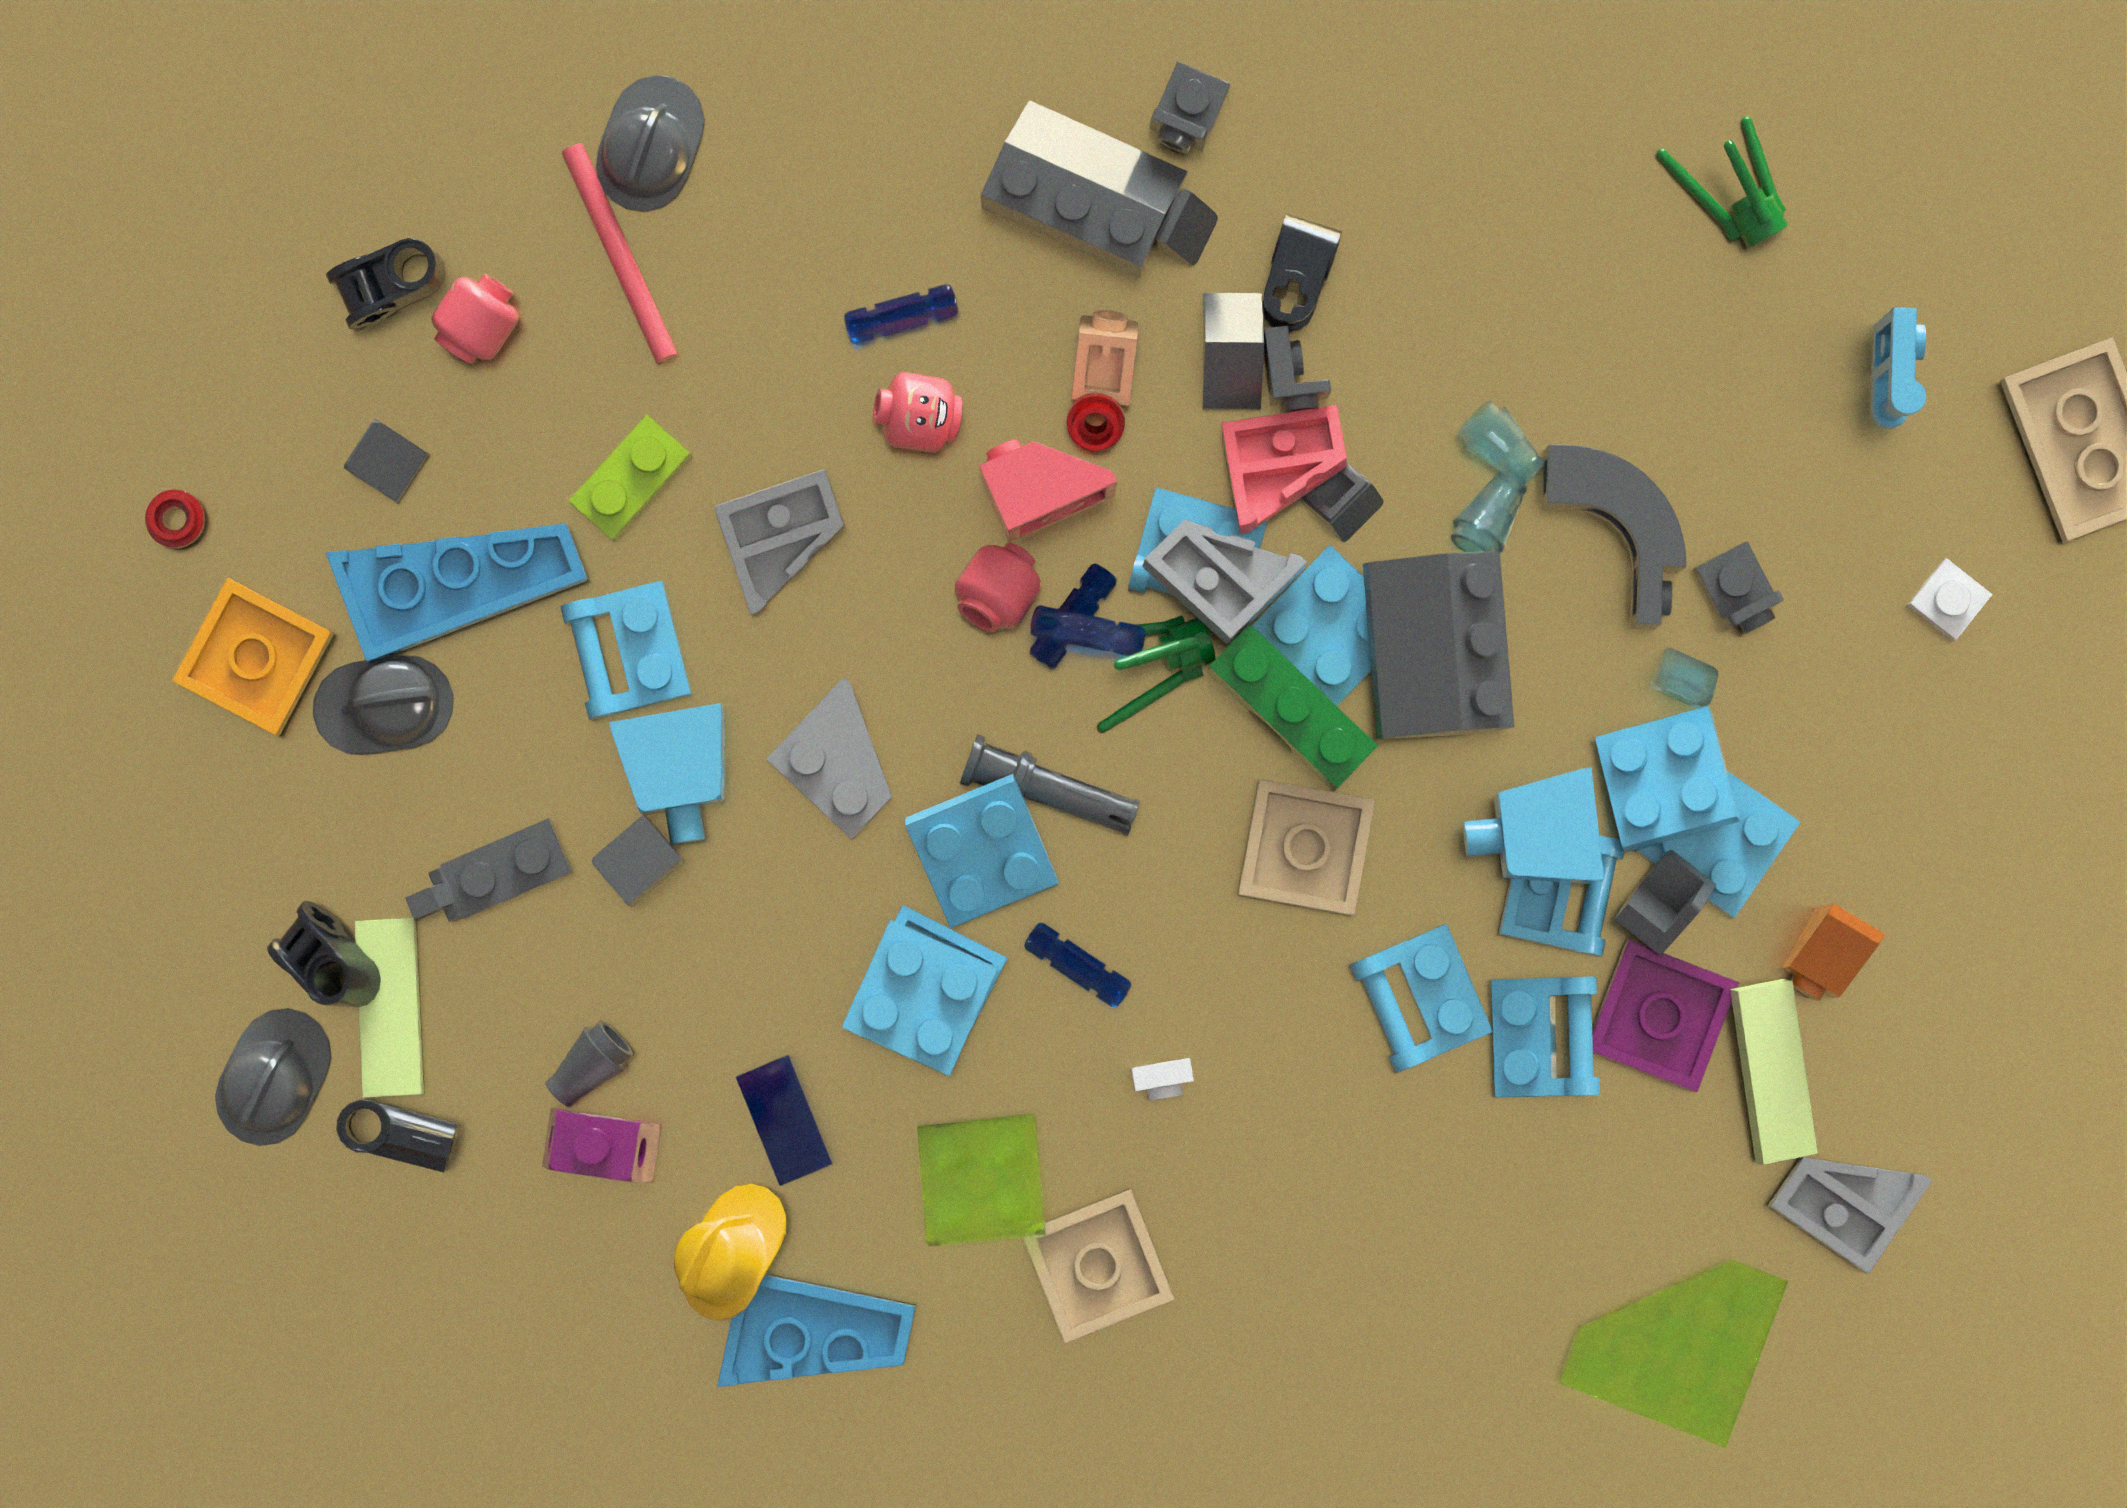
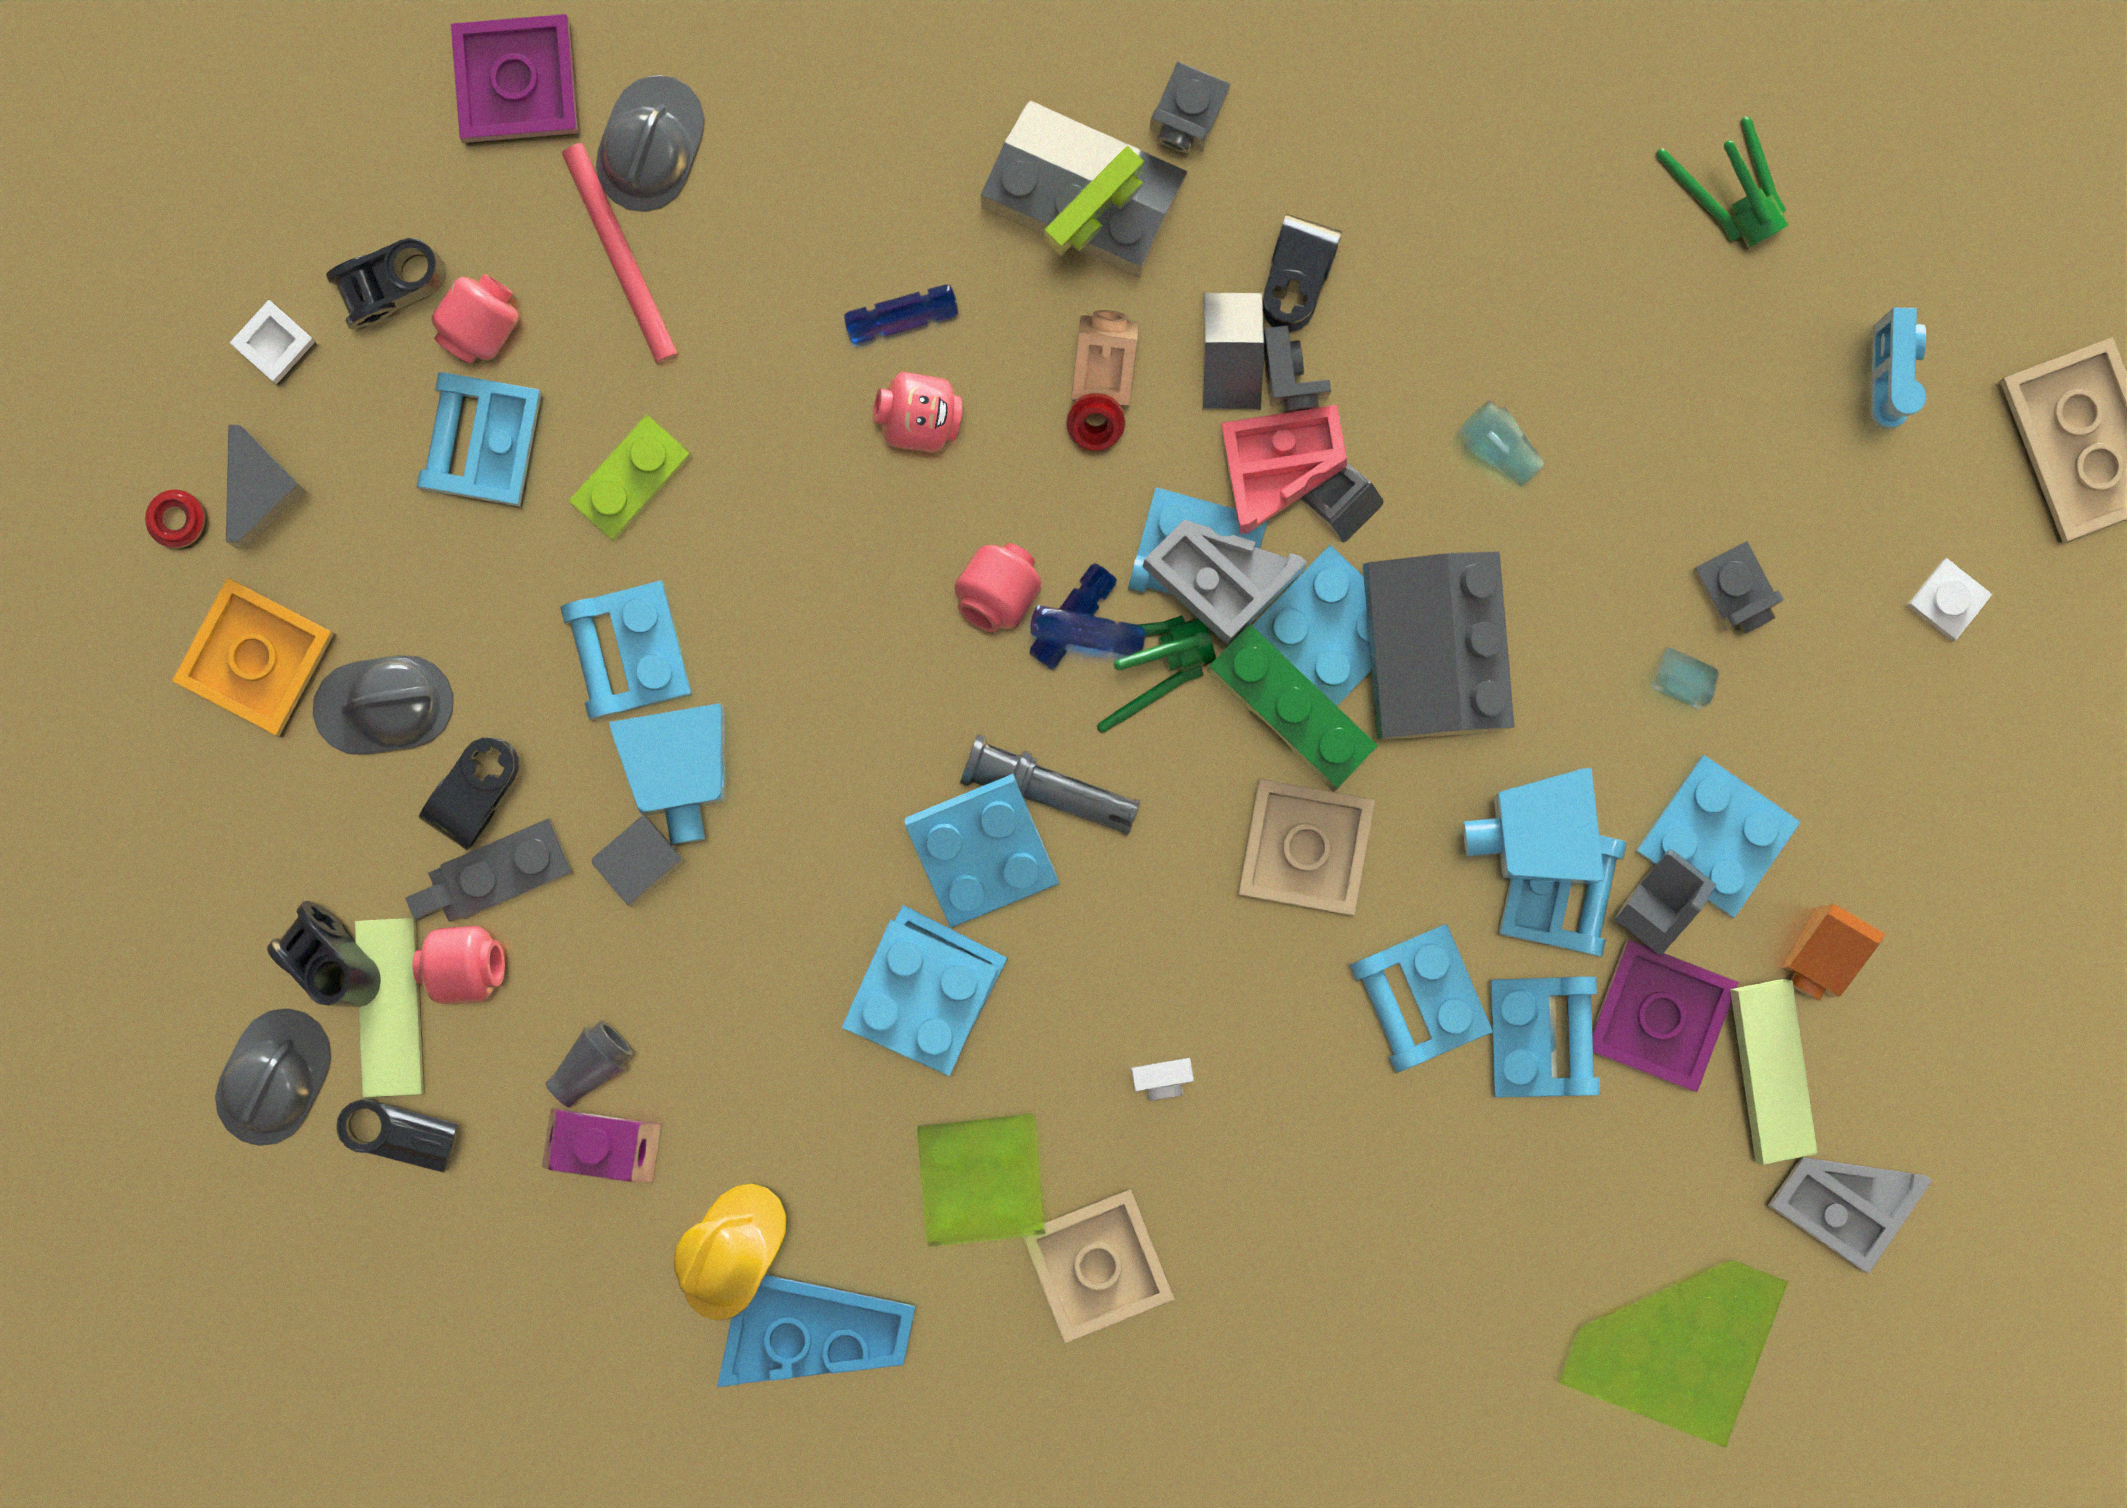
(256, 488): none -> dark grey slope
(272, 342): none -> white plate
(385, 460): dark grey slope -> none
(436, 587): dark azure wing -> none
(459, 965): none -> coral head
(466, 800): none -> black piece
(498, 440): none -> medium azure plate
(514, 78): none -> magenta plate
(777, 532): light grey wing -> none
(784, 1120): clear blue slope -> none
(835, 762): light grey wing -> none
(1040, 486): coral slope -> none
(1077, 965): clear blue axle -> none
(1079, 221): none -> lime plate
(1186, 228): dark grey slope -> none
(1490, 515): clear light blue cone -> none
(1630, 501): dark grey arch -> none
(1667, 779): medium azure plate -> none

